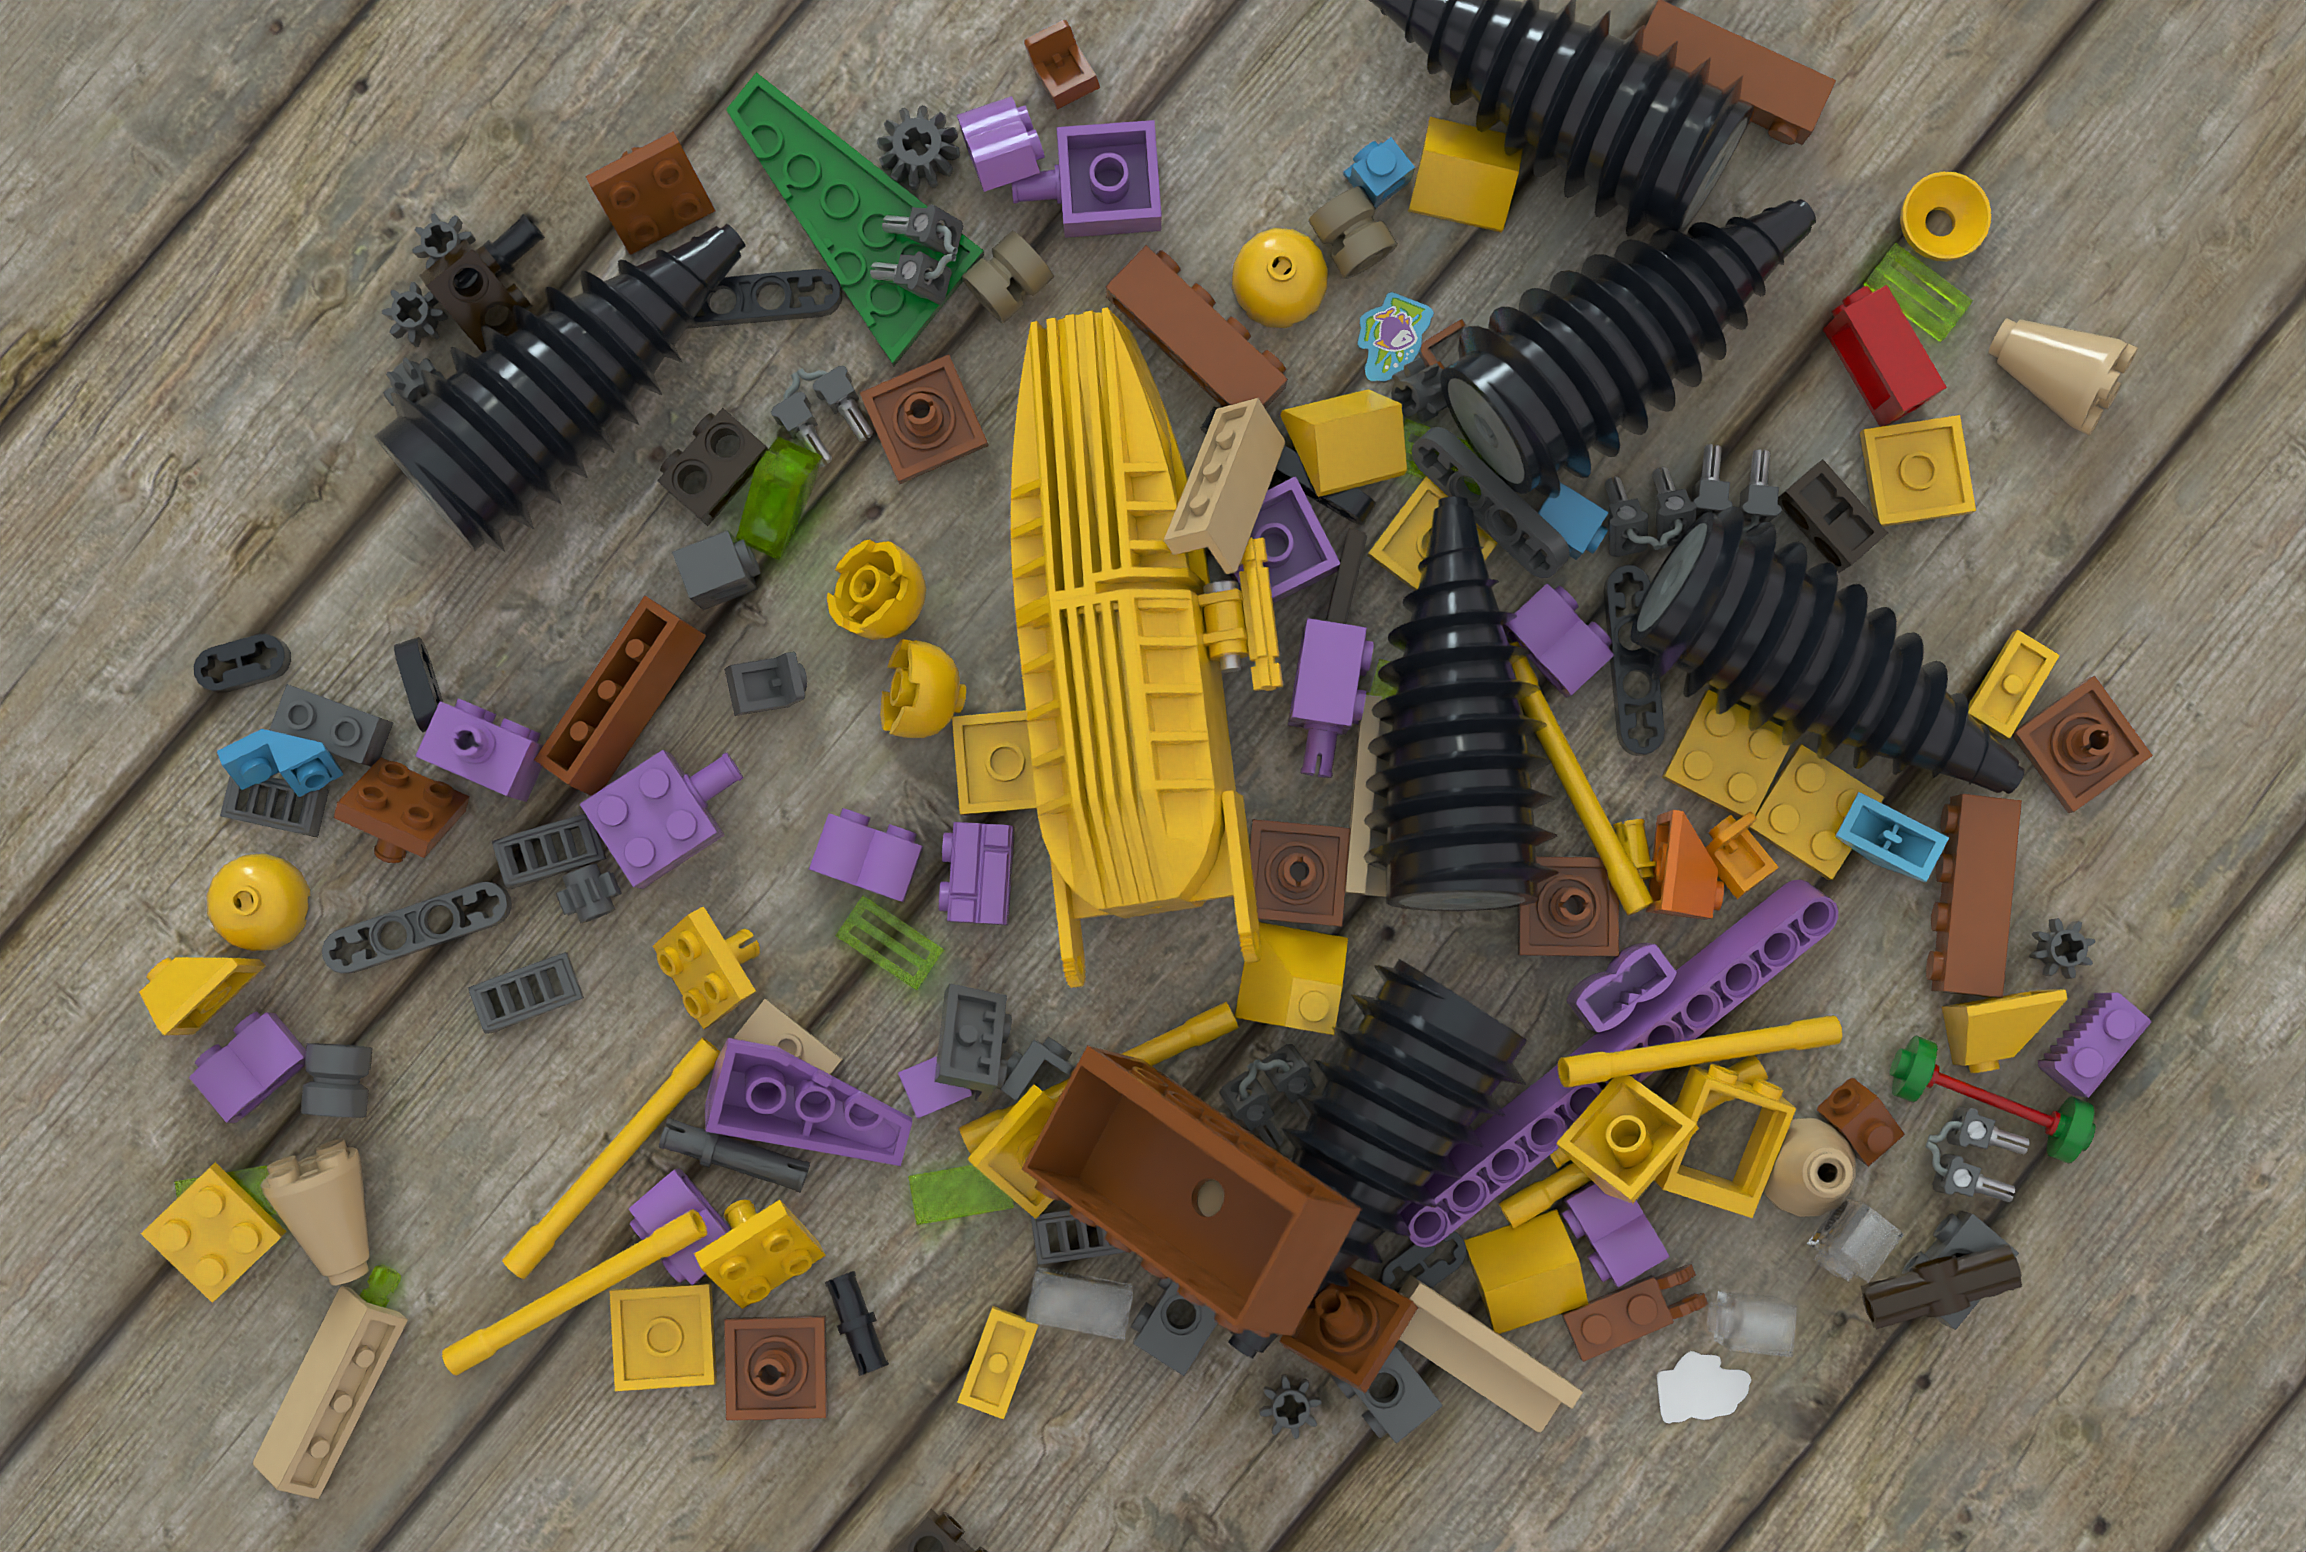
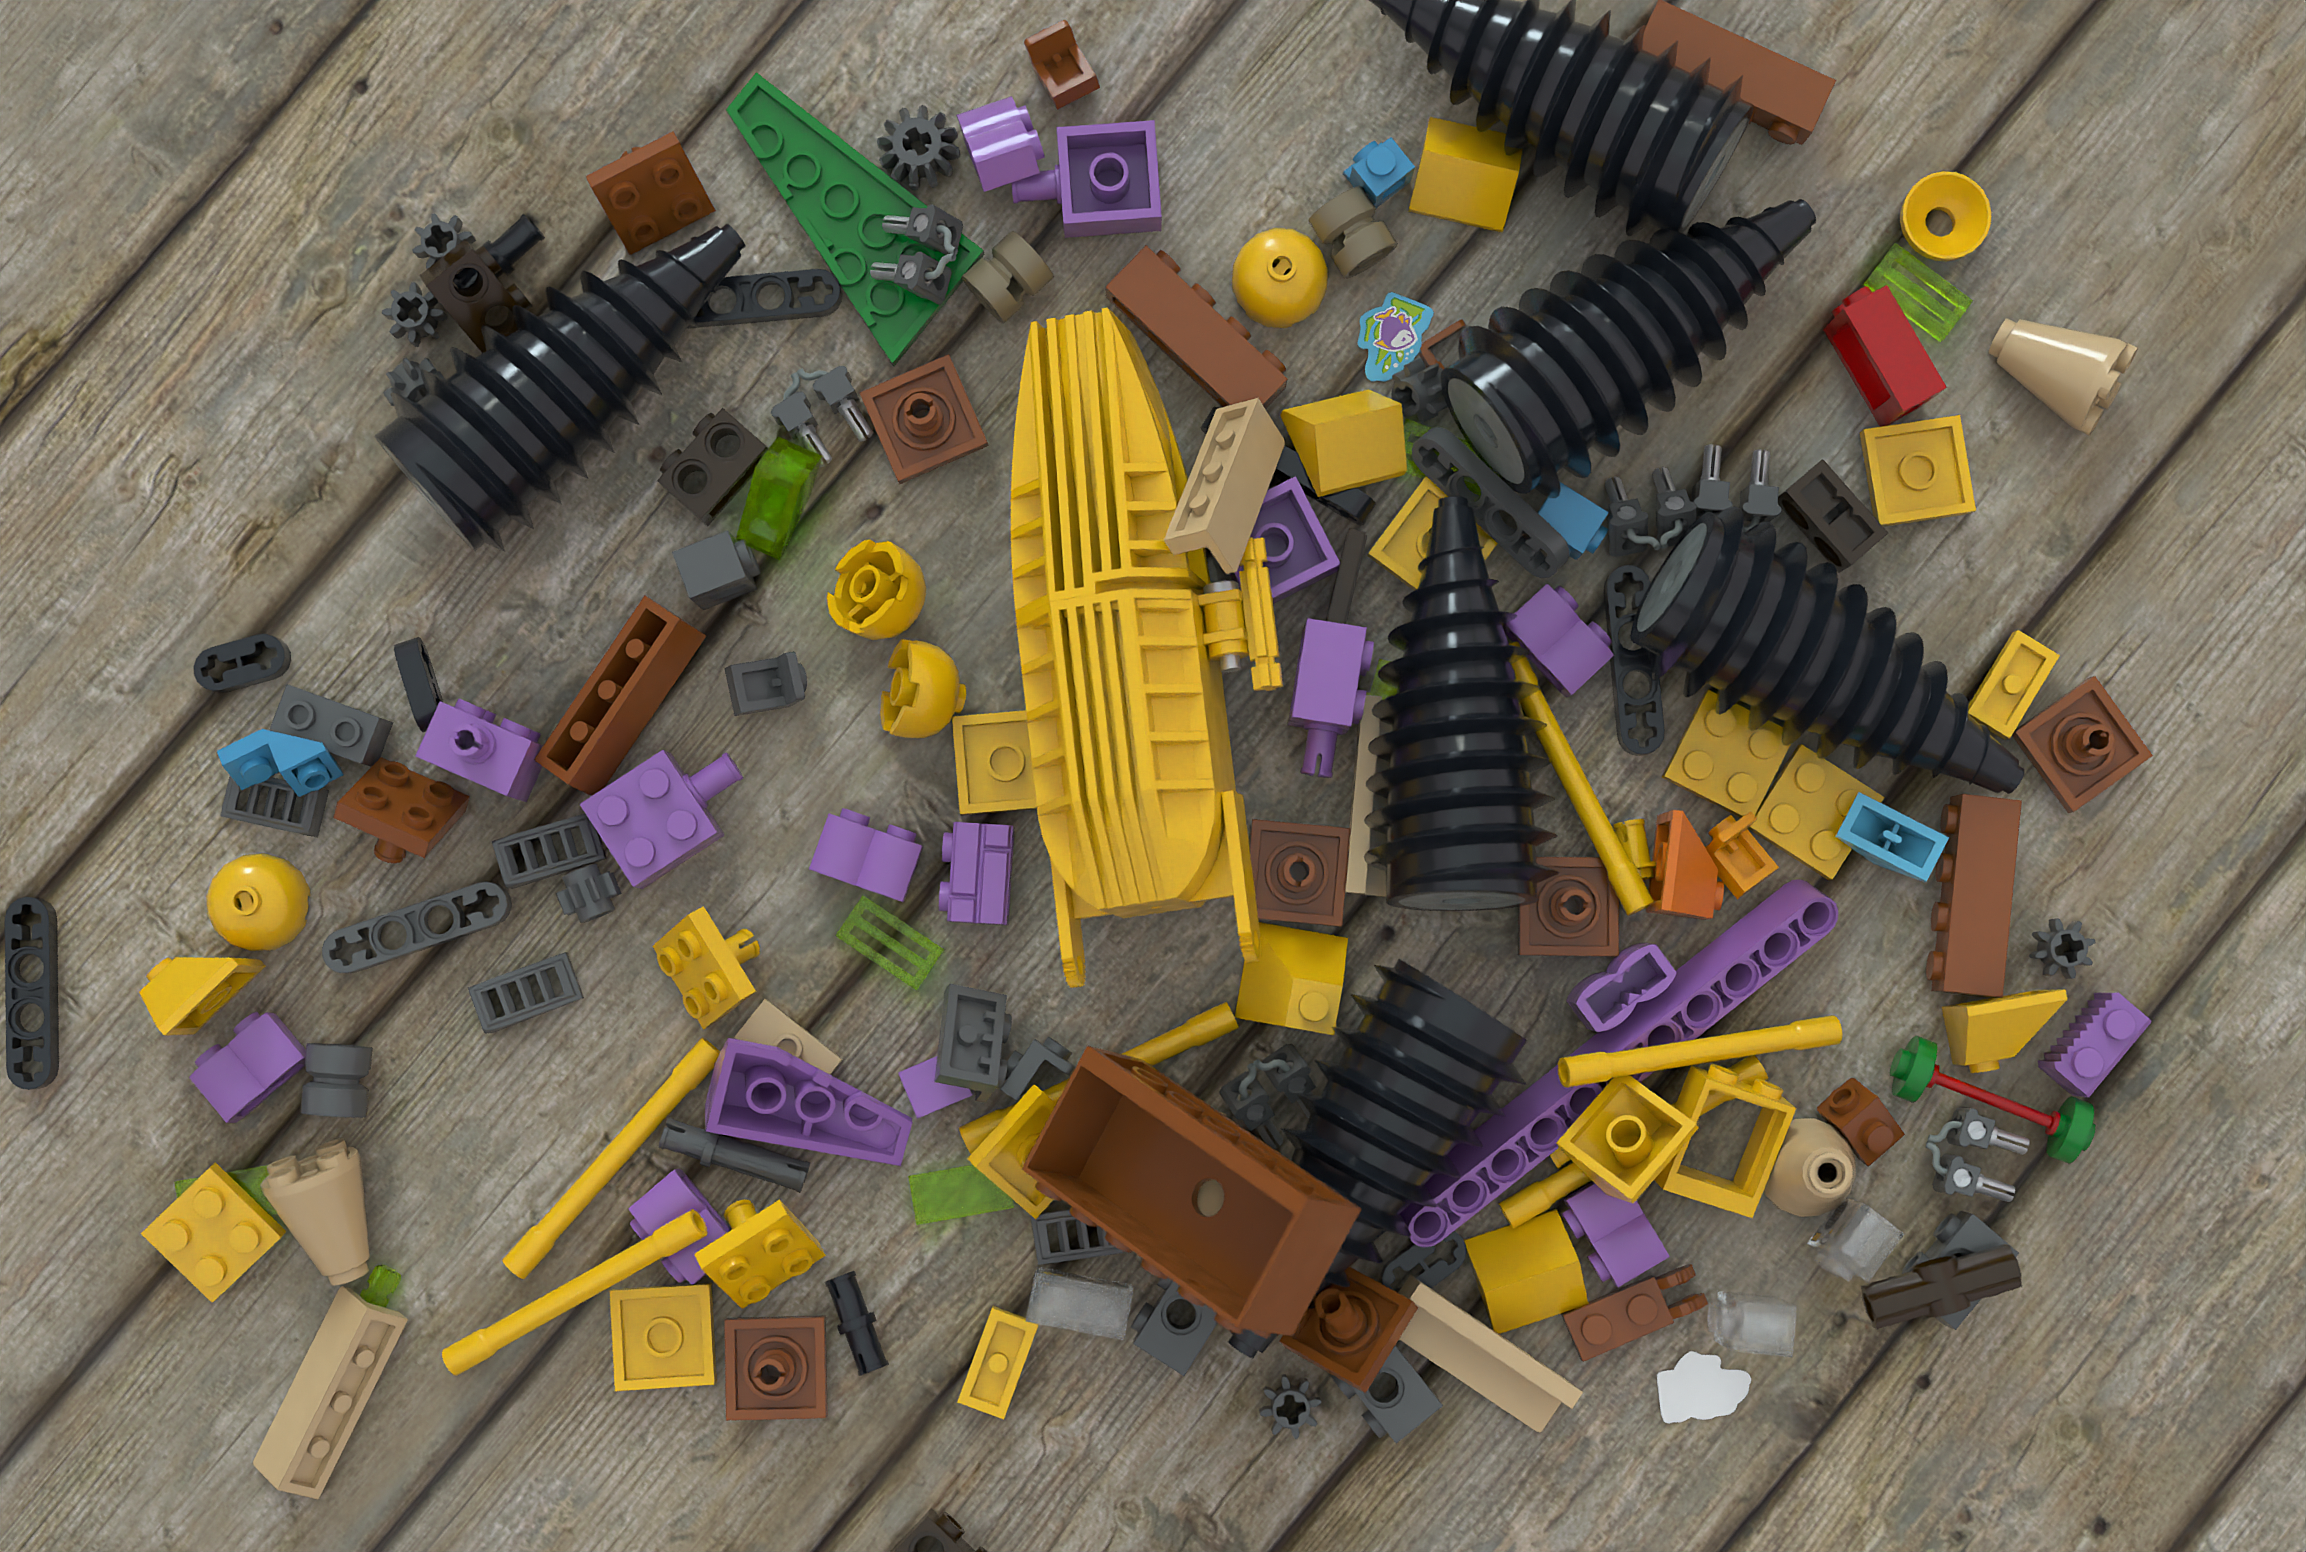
(22, 993): none -> black beam

